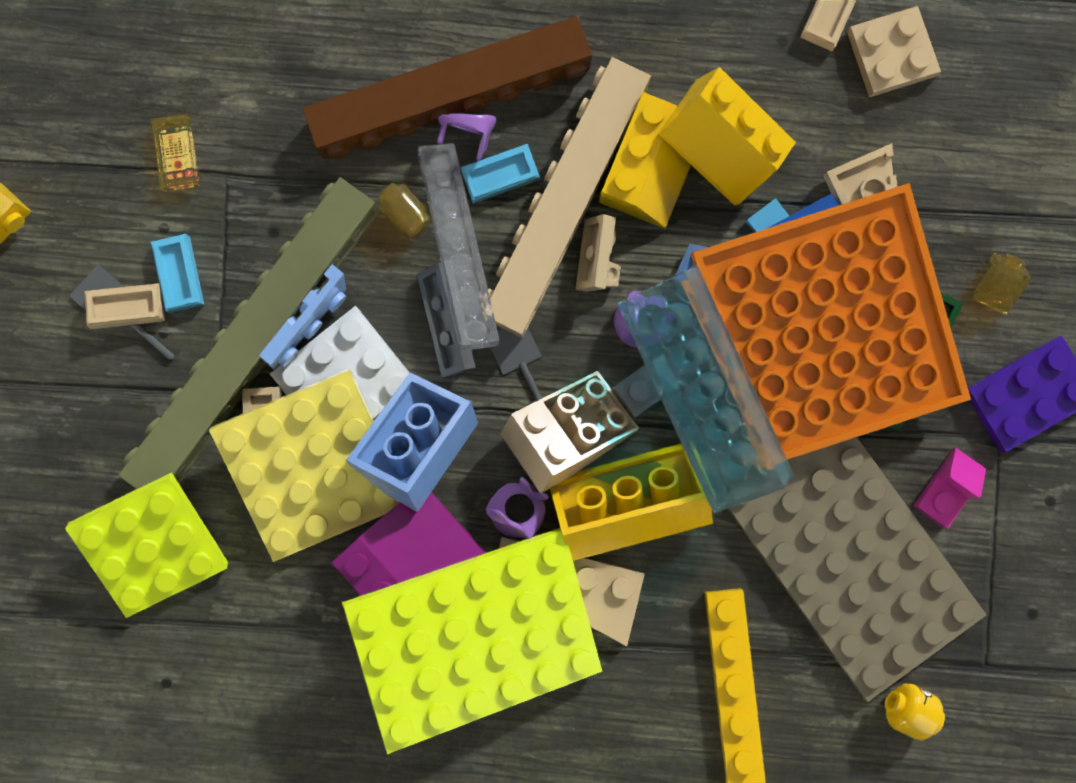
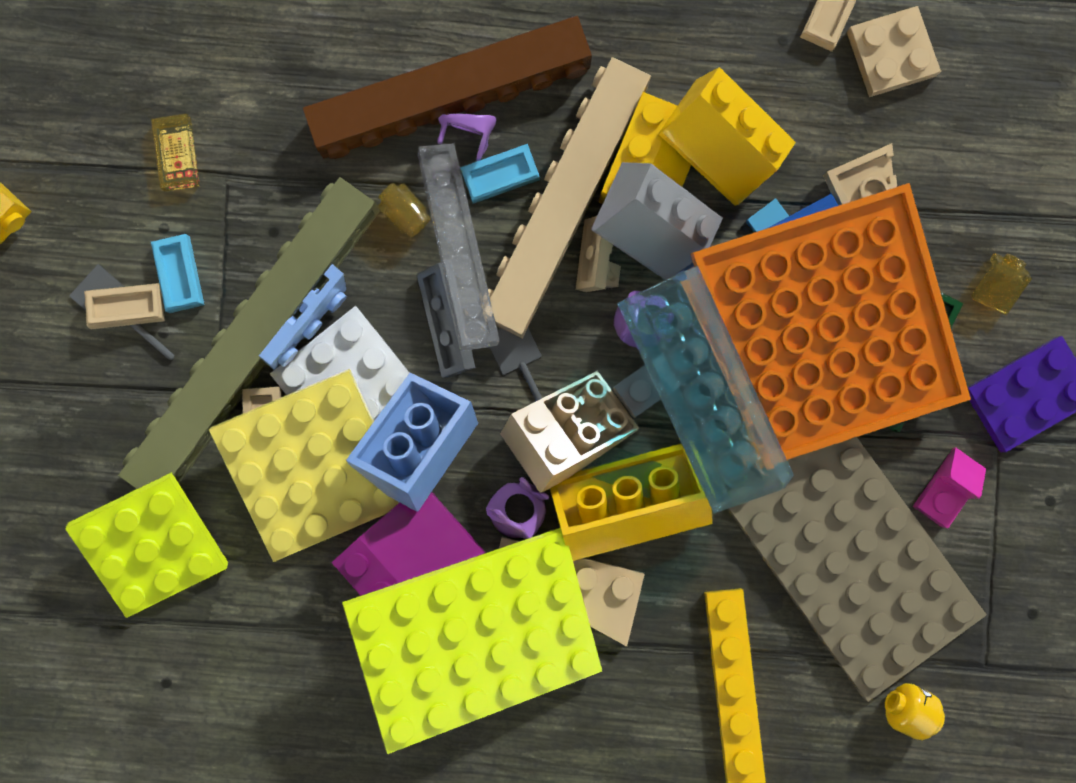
(655, 219): none -> light grey slope

